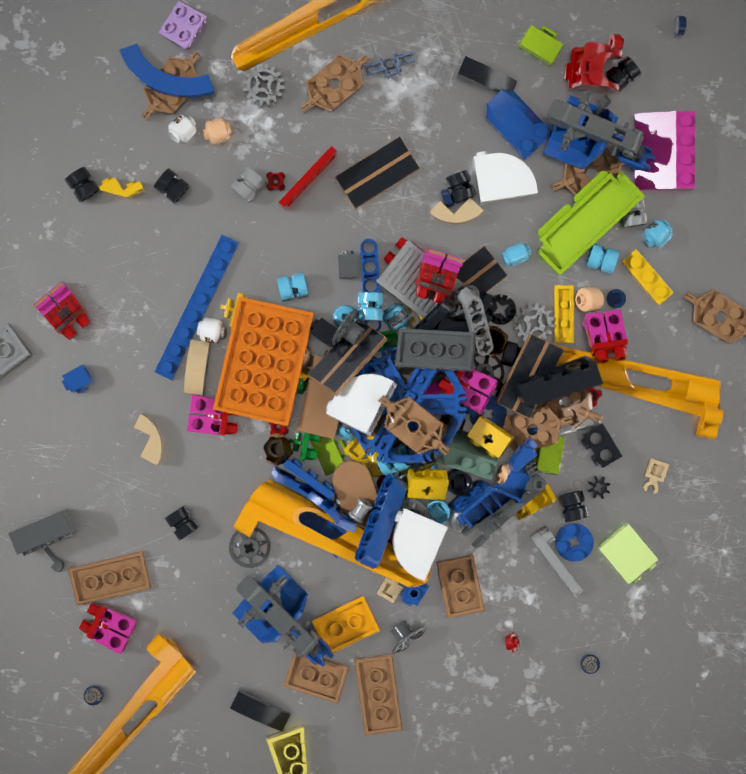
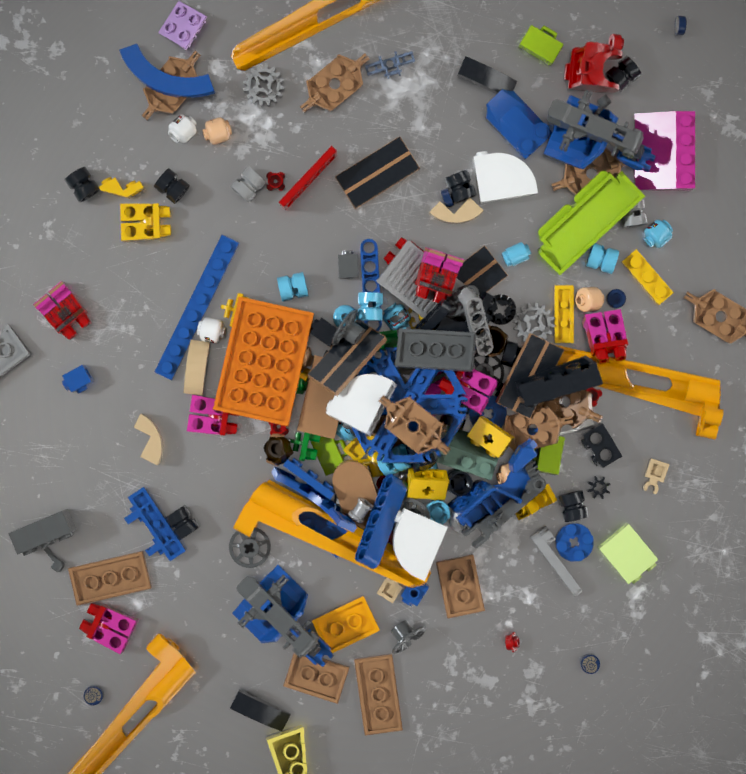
(148, 512): none -> blue hinge
(149, 225): none -> yellow hips

